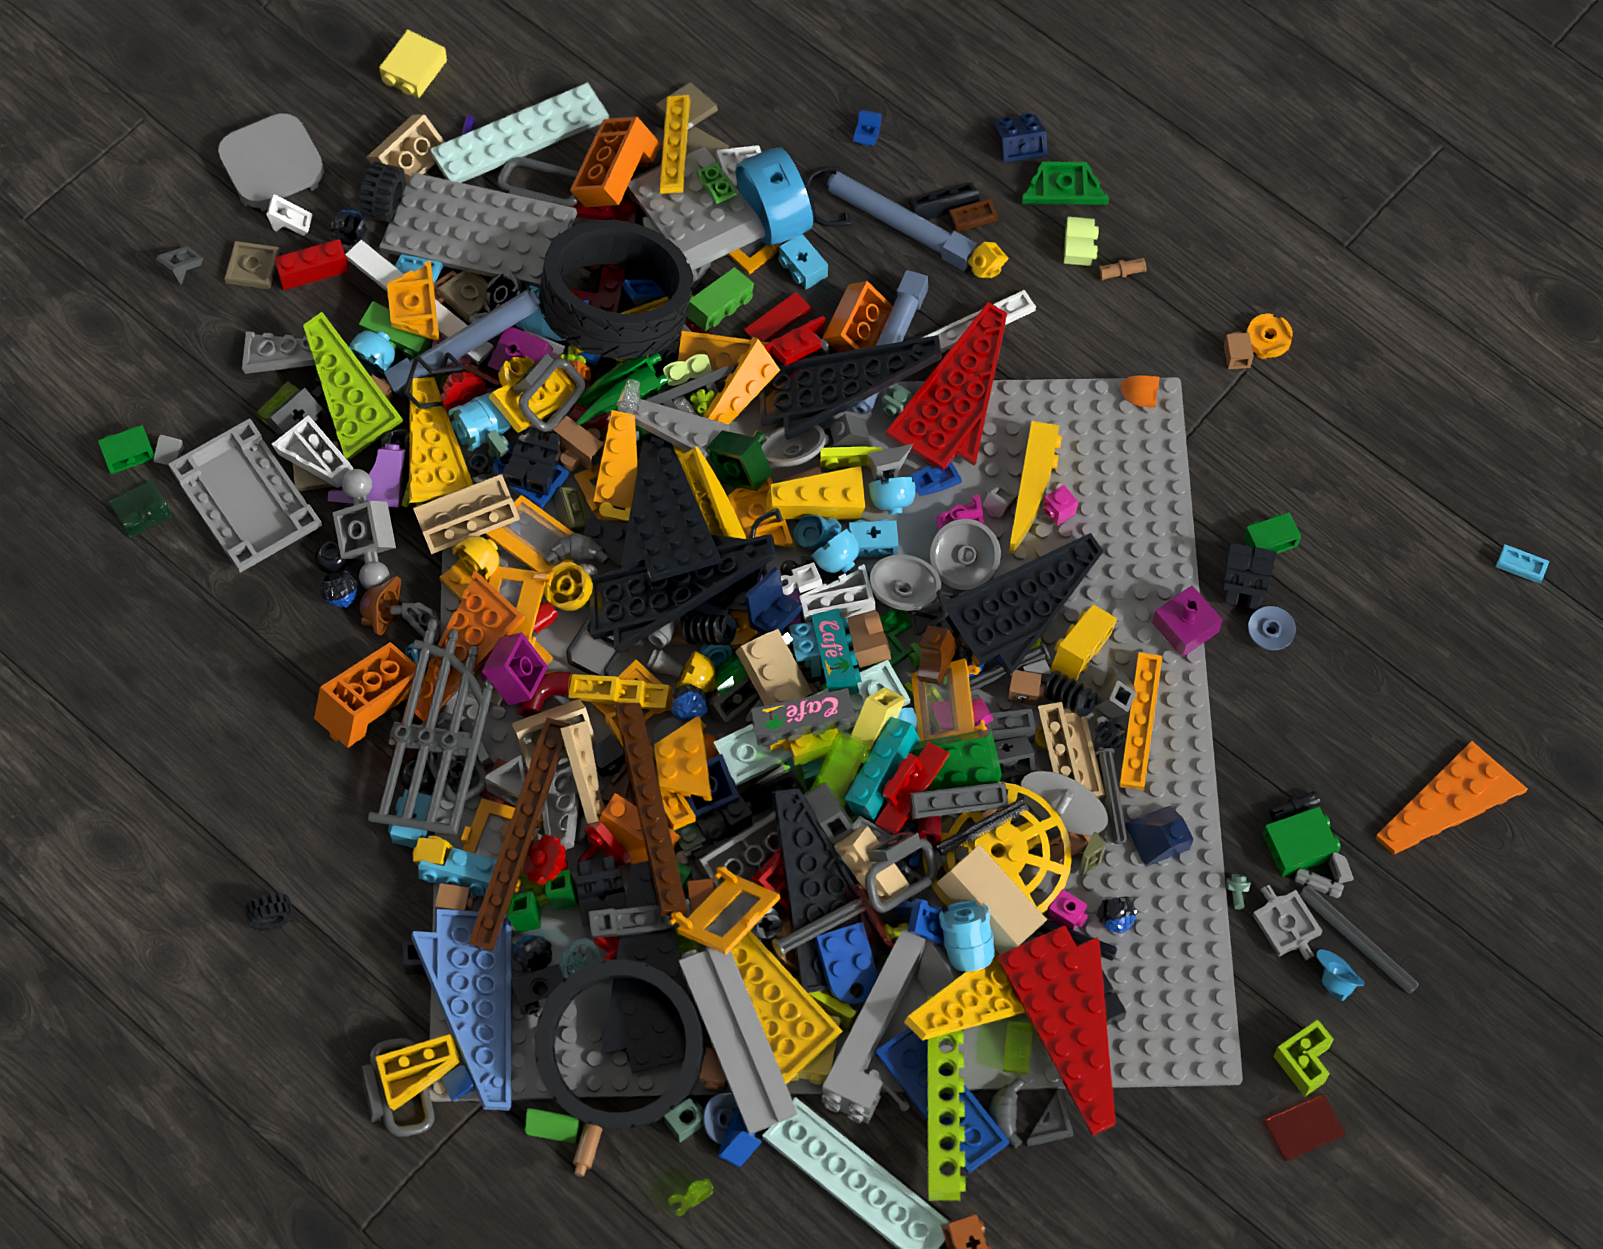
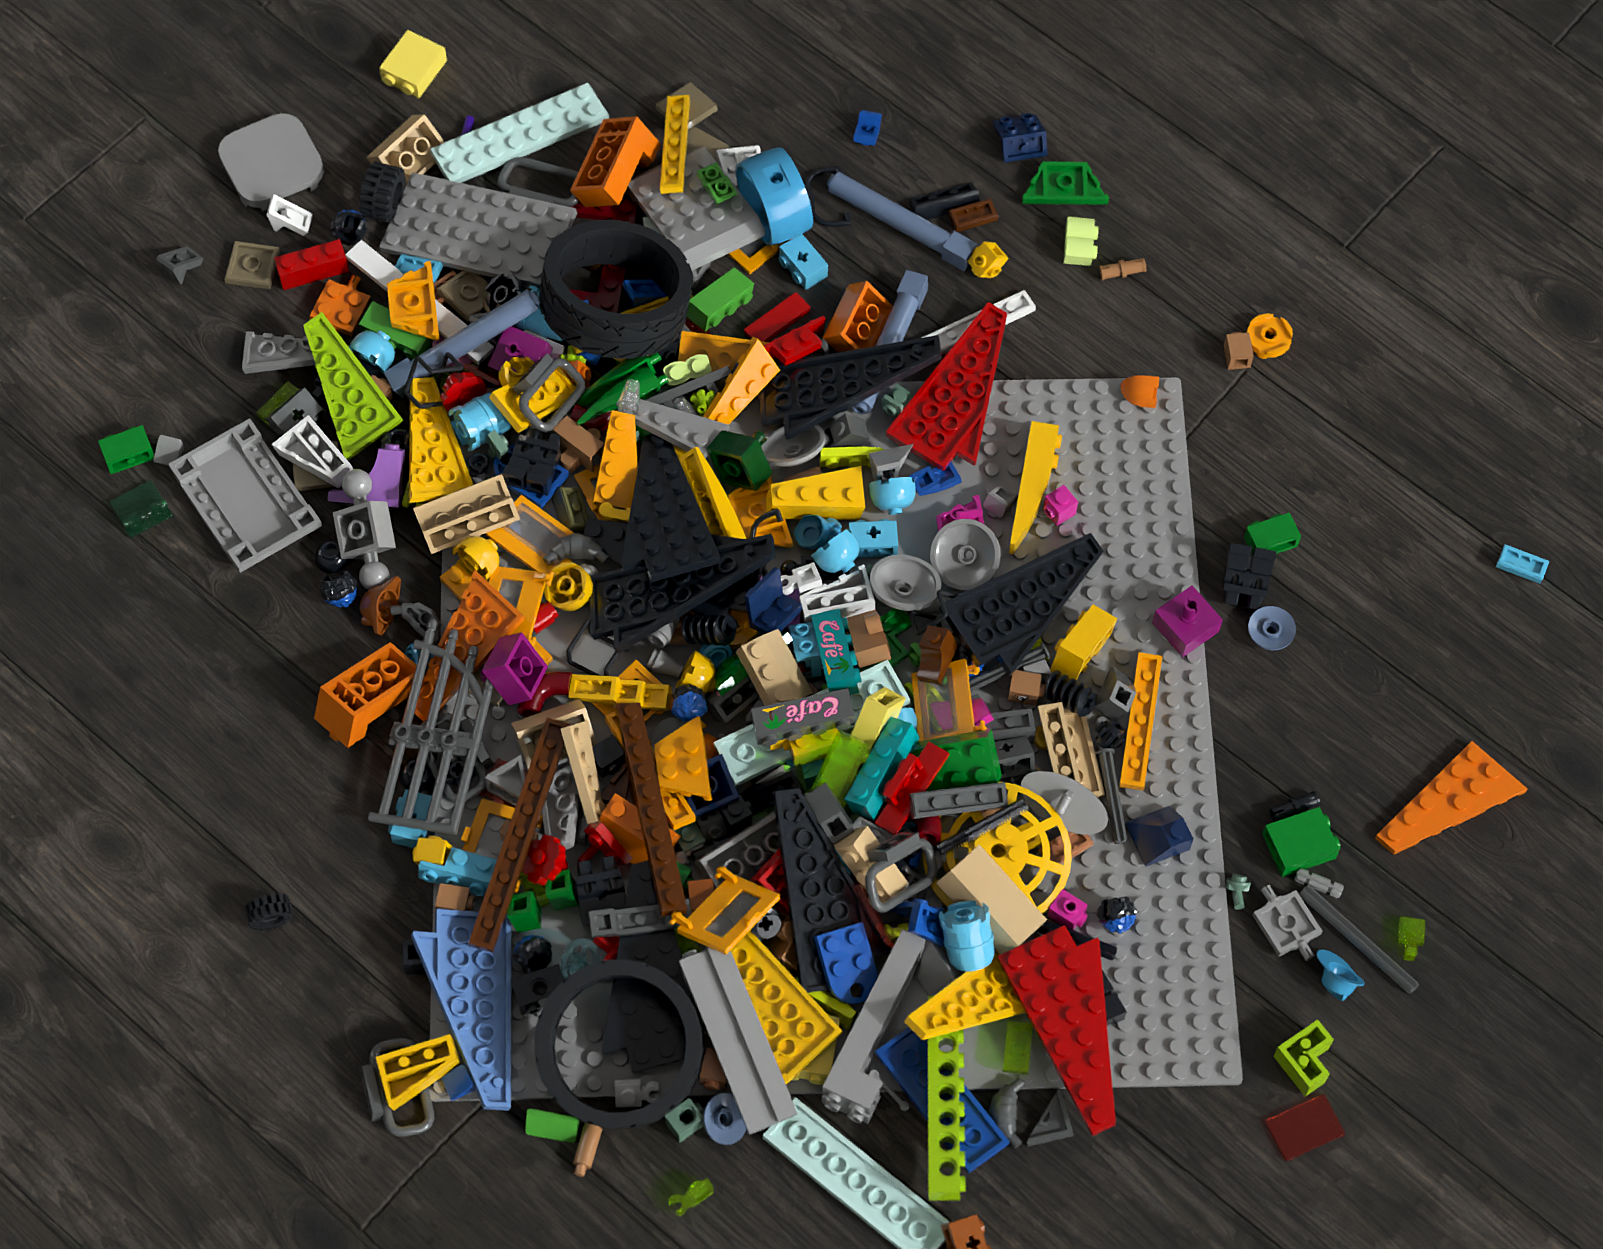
(342, 305): none -> orange plate
(631, 1092): none -> white plate
(737, 1142): blue slope -> none
(818, 927): dark grey axle -> none
(1093, 854): olive slope -> none
(1340, 868): light grey slope -> none
(1412, 934): none -> clear neon green plate

